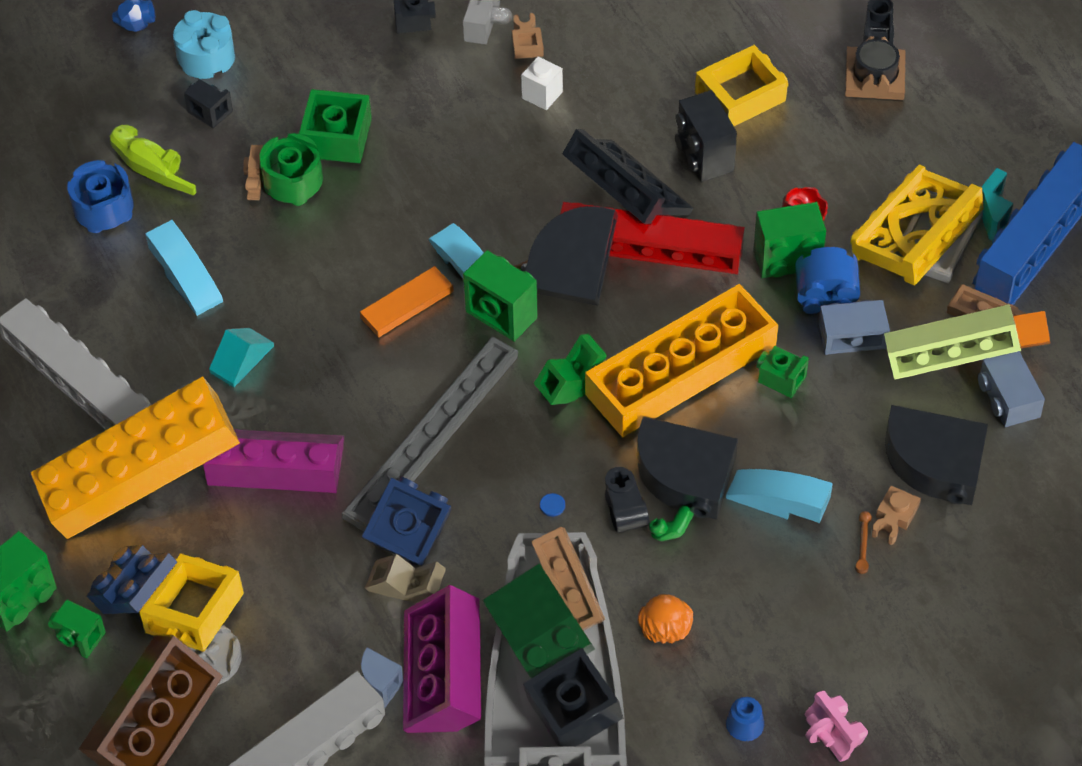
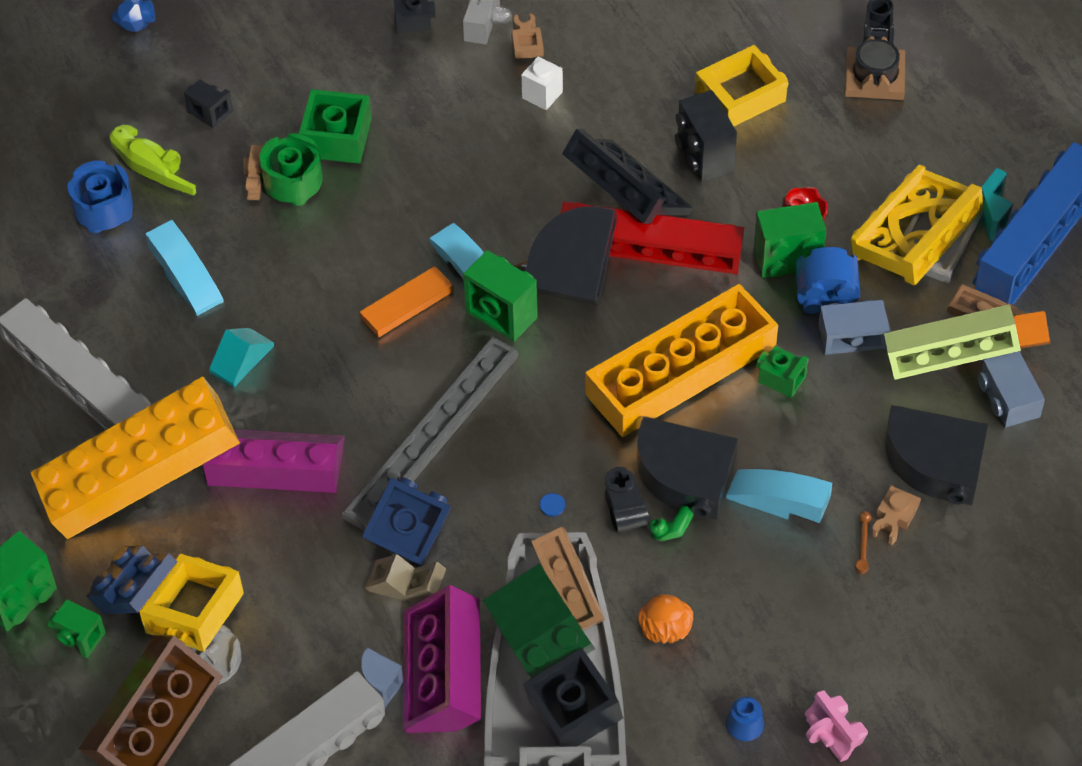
(204, 44): medium azure brick -> none
(564, 379): green brick -> none

